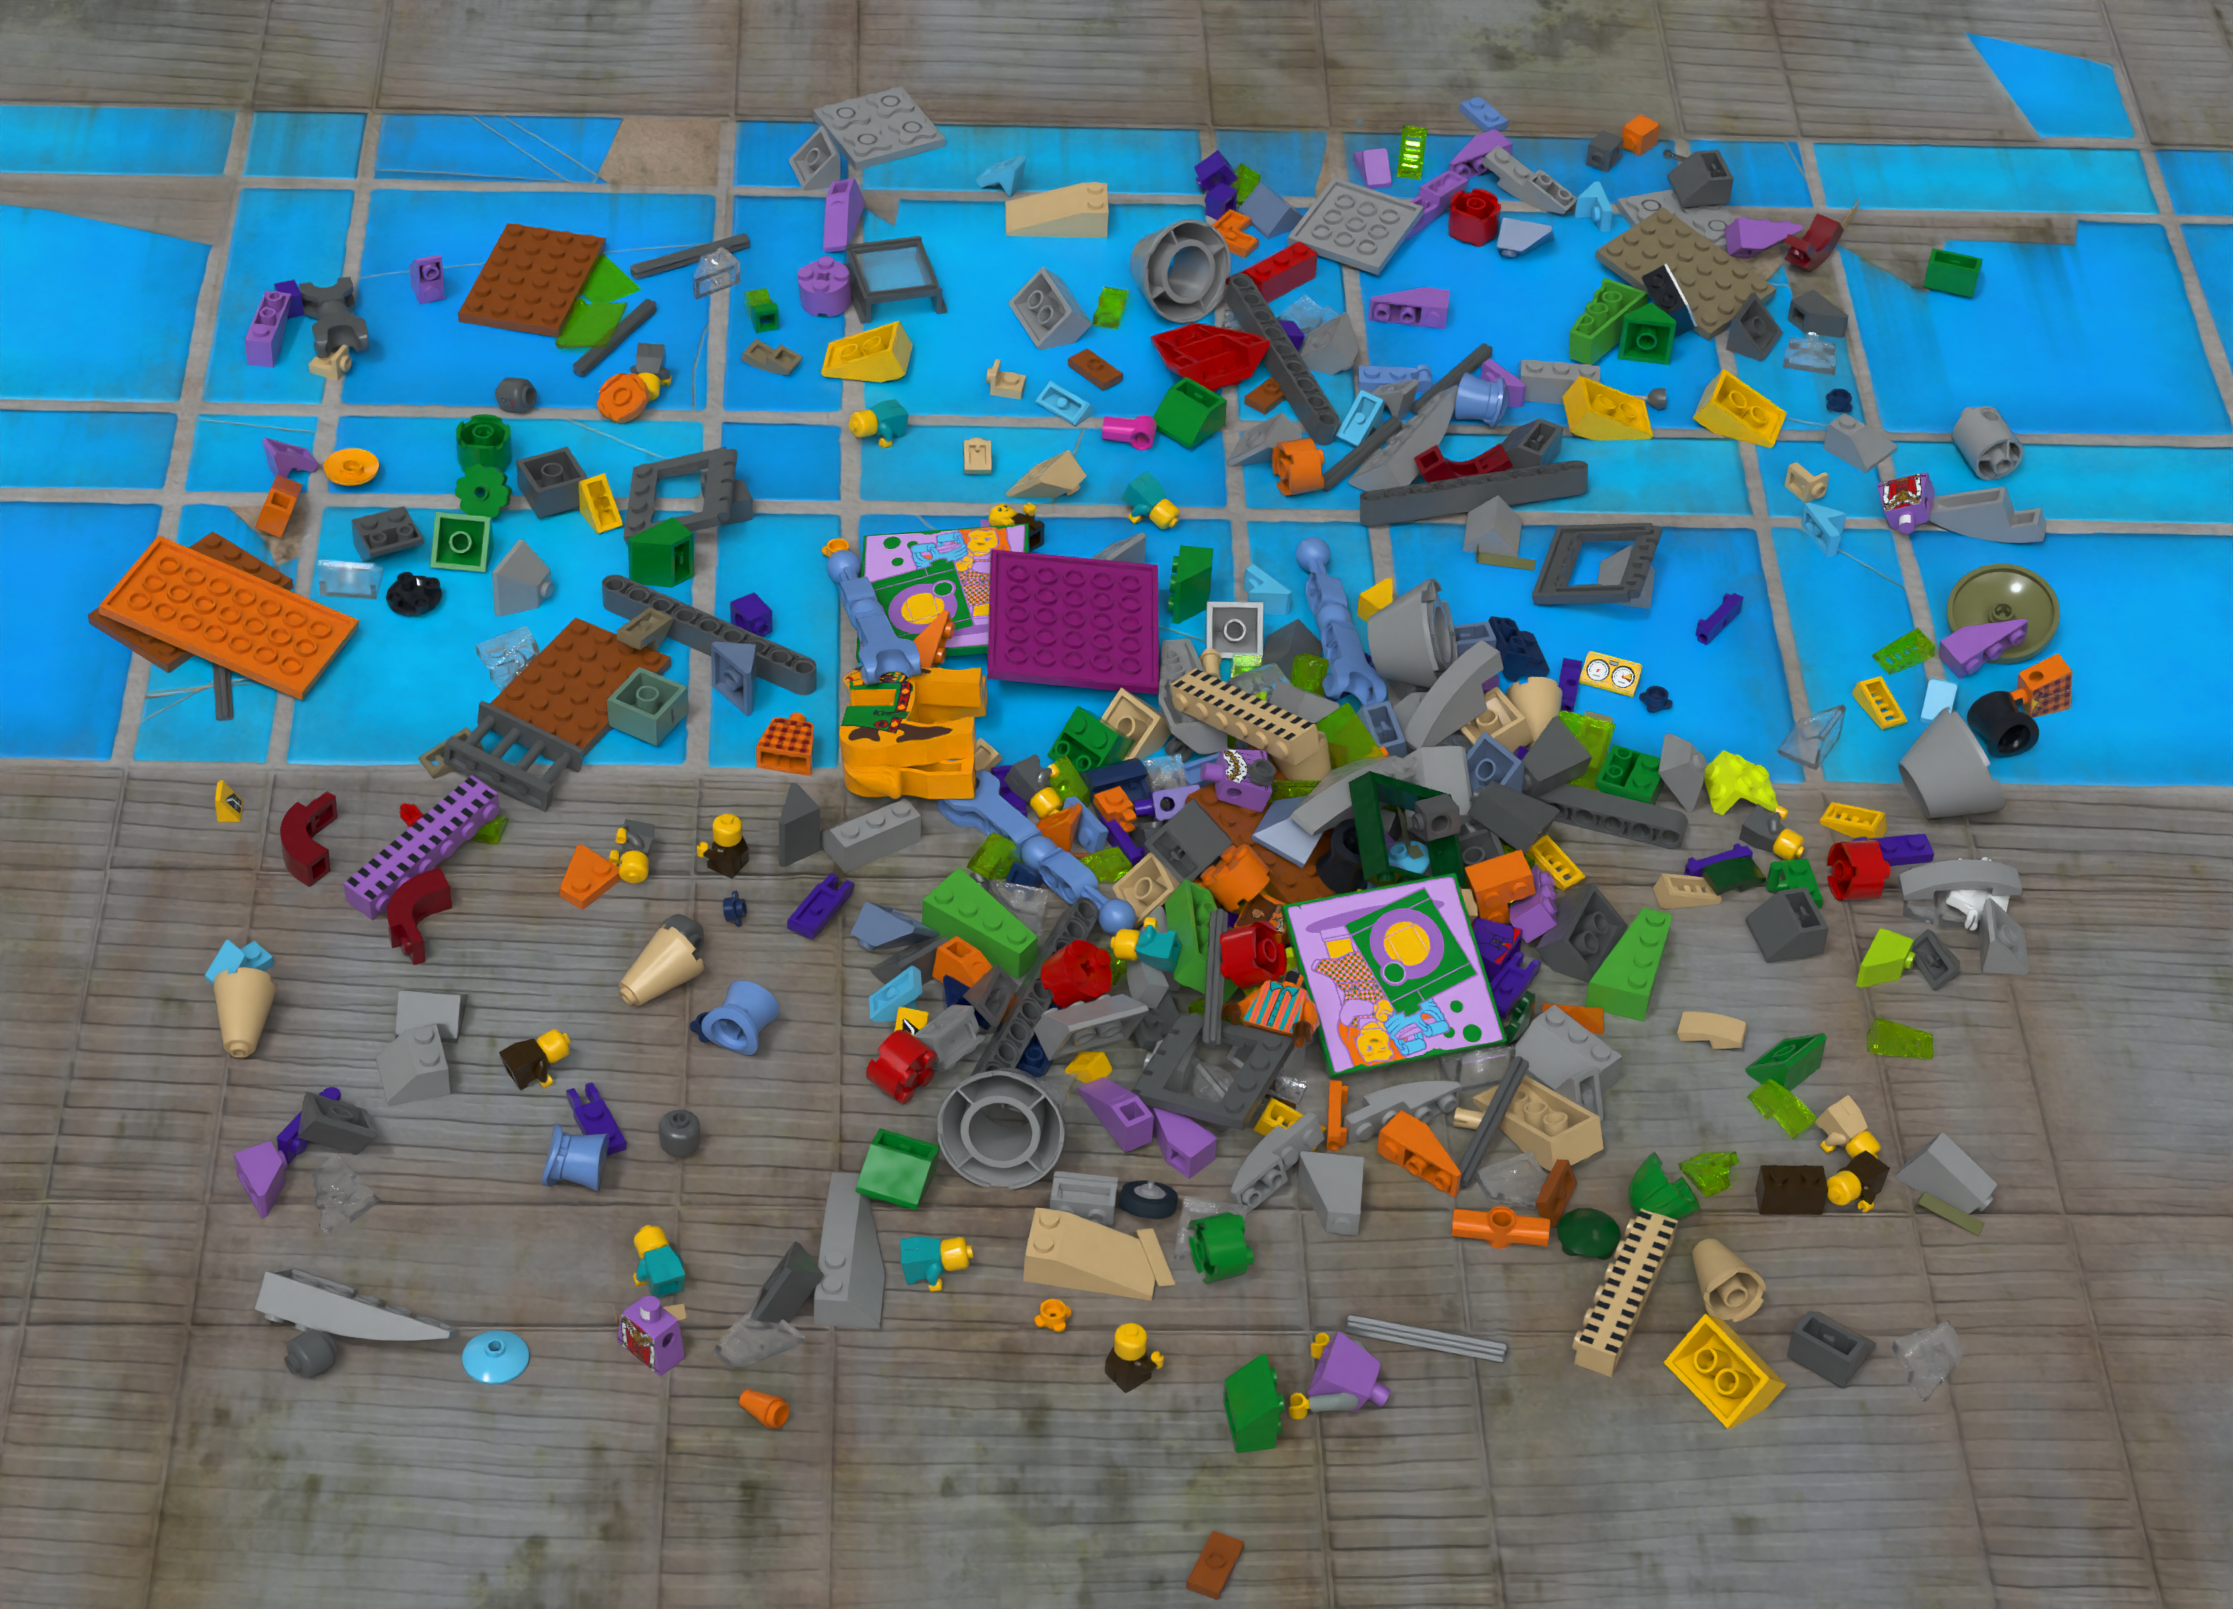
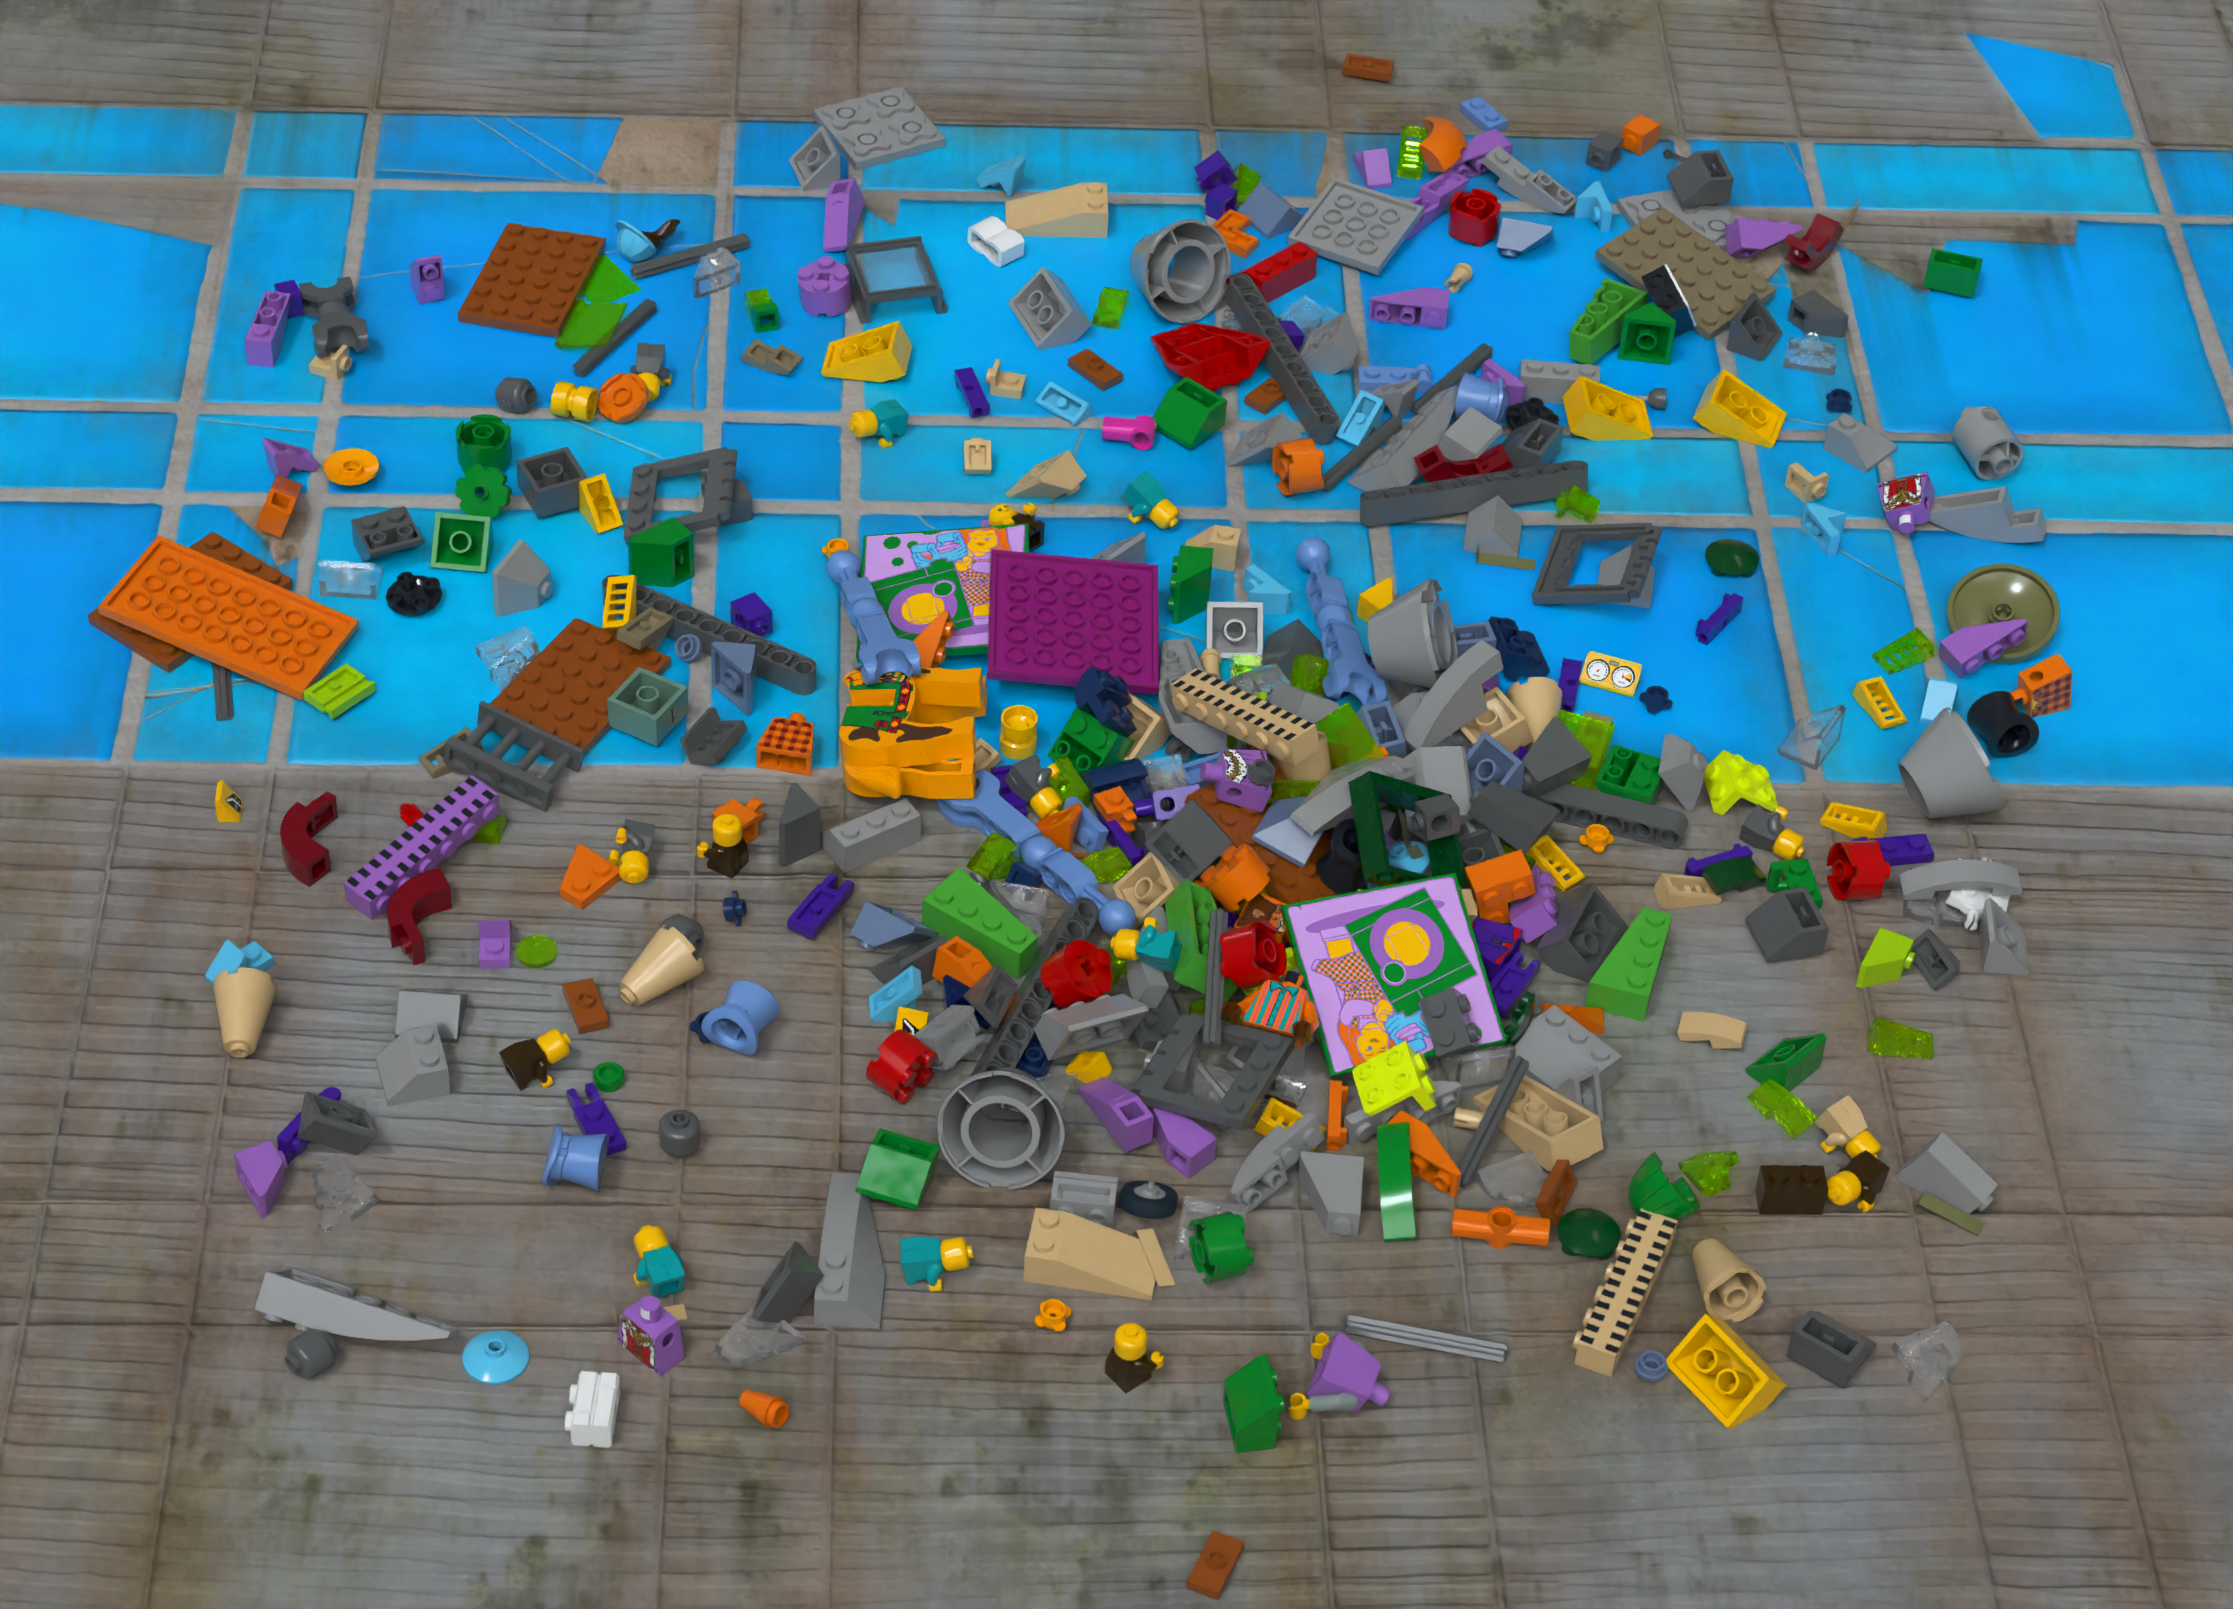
(339, 691): none -> lime plate
(494, 943): none -> medium lavender slope
(536, 951): none -> clear neon green piece
(574, 401): none -> yellow wheel
(585, 1006): none -> dark orange plate
(594, 1409): none -> white brick
(608, 1077): none -> green tile
(609, 616): none -> yellow slope
(640, 245): none -> medium azure piece
(688, 647): none -> sand blue plate
(711, 738): none -> dark grey bracket
(748, 815): none -> orange brick
(972, 392): none -> dark purple piece
(996, 241): none -> white brick
(1018, 732): none -> yellow wheel
(1106, 699): none -> dark blue brick
(1225, 543): none -> tan slope
(1368, 67): none -> dark orange plate
(1393, 1078): none -> neon yellow bracket
(1396, 1182): none -> green slope
(1443, 144): none -> orange brick
(1450, 1023): none -> dark grey bracket
(1461, 274): none -> tan pin
(1469, 436): none -> light grey slope
(1526, 412): none -> black dish
(1578, 502): none -> clear neon green bracket
(1596, 838): none -> light orange plate
(1651, 1366): none -> sand blue plate
(1732, 558): none -> dark green dish

